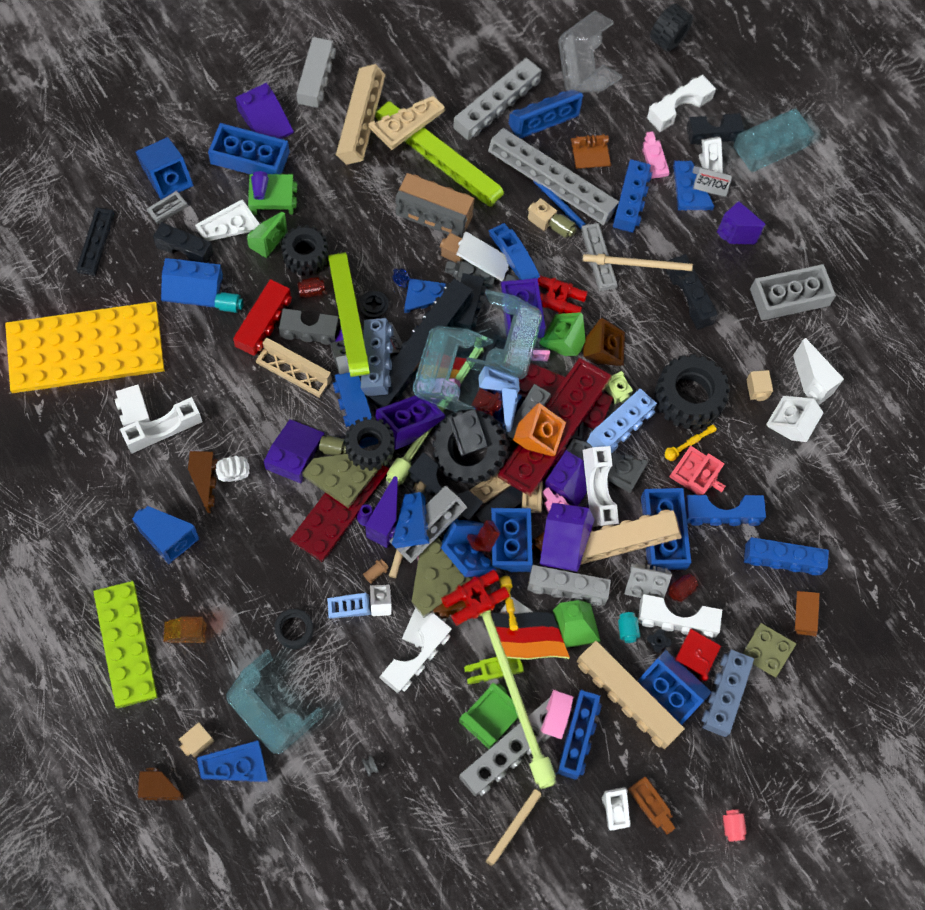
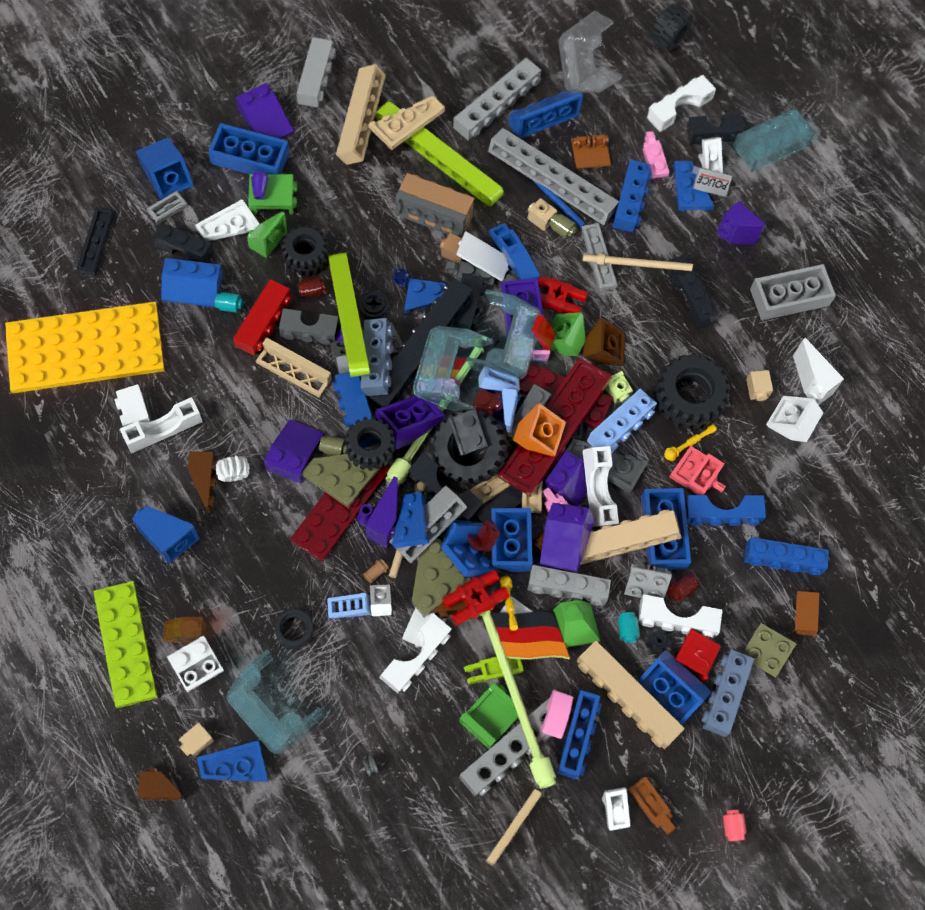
(195, 664): none -> white slope
(543, 332): none -> red tile

